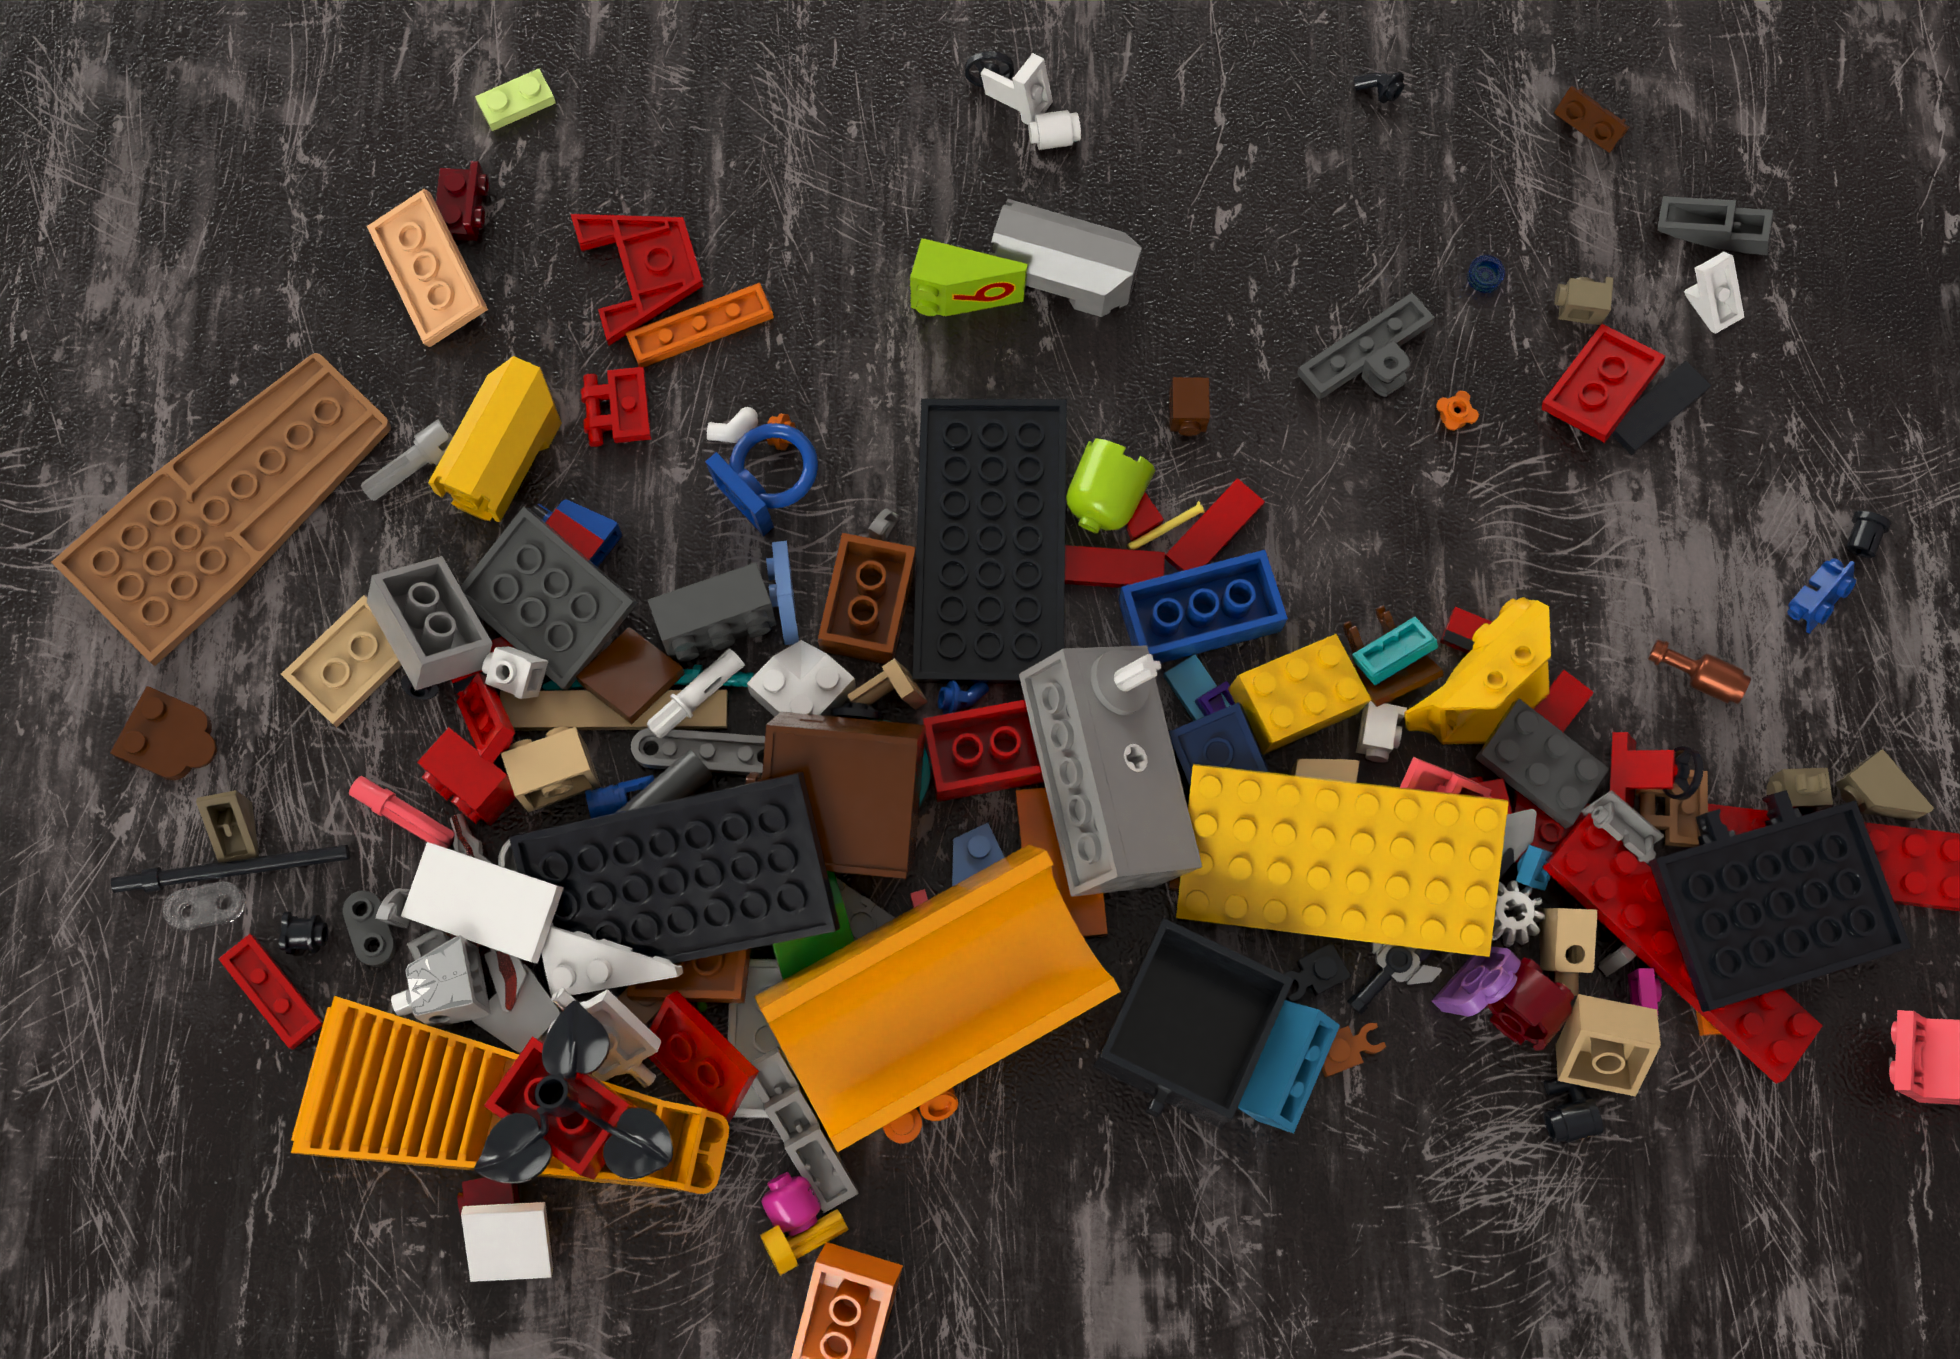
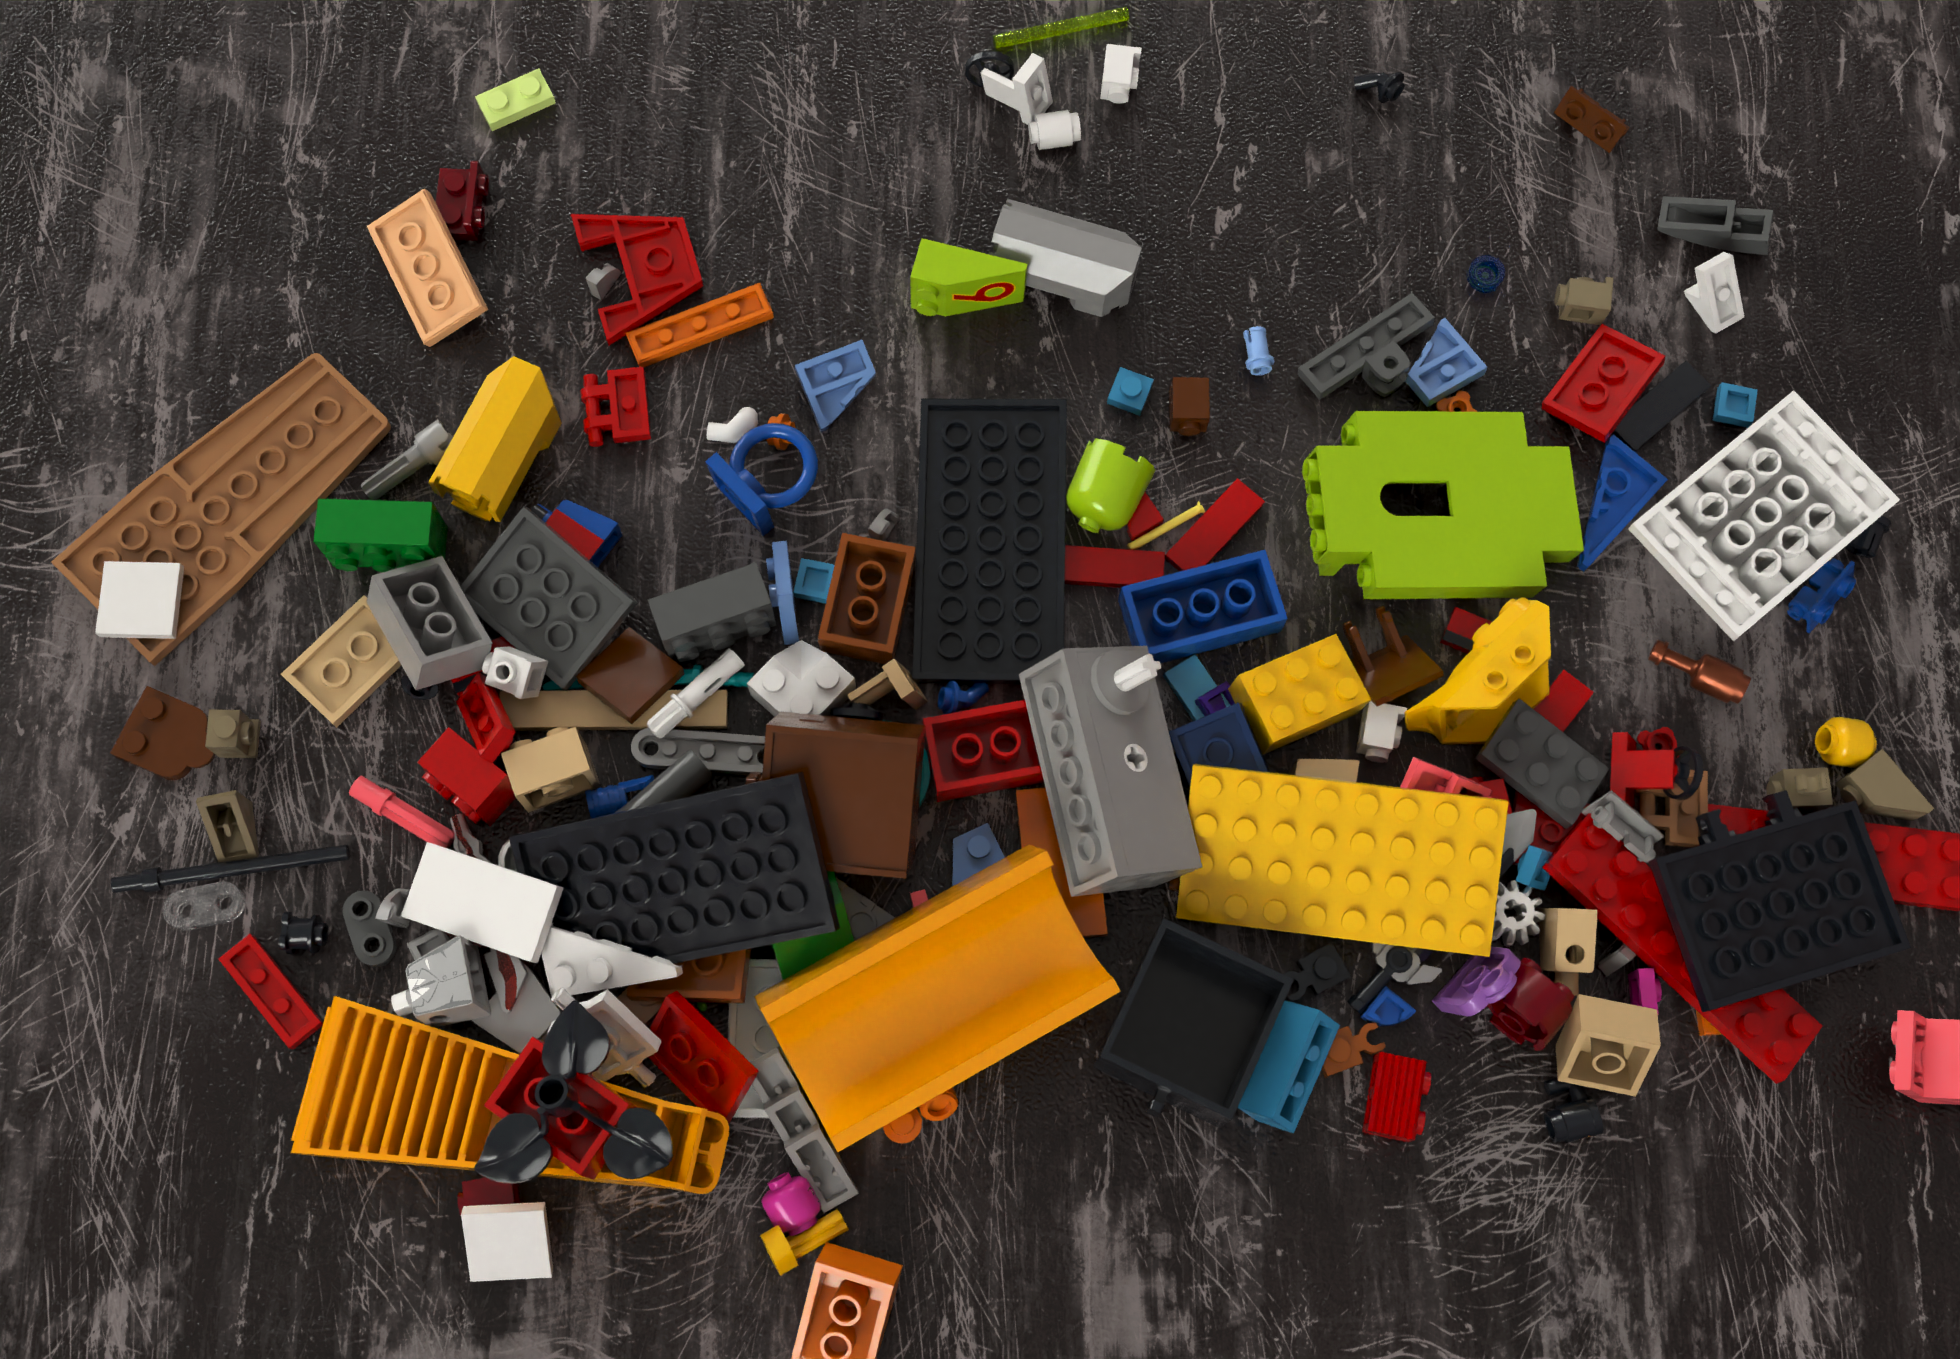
(139, 600): none -> white tile
(232, 734): none -> dark tan brick
(378, 533): none -> green brick
(602, 280): none -> light grey tile
(813, 580): none -> dark azure plate
(835, 380): none -> medium blue wing
(1060, 27): none -> clear neon green bar
(1120, 72): none -> white brick
(1130, 391): none -> dark azure plate
(1259, 360): none -> light blue pin
(1387, 1009): none -> blue tile
(1395, 650): teal plate -> none
(1396, 1097): none -> red brick
(1444, 365): none -> medium blue wing
(1505, 499): none -> lime panel
(1620, 493): none -> blue wing
(1662, 736): none -> red plate
(1735, 405): none -> dark azure plate
(1763, 515): none -> white wedge
(1845, 742): none -> yellow head

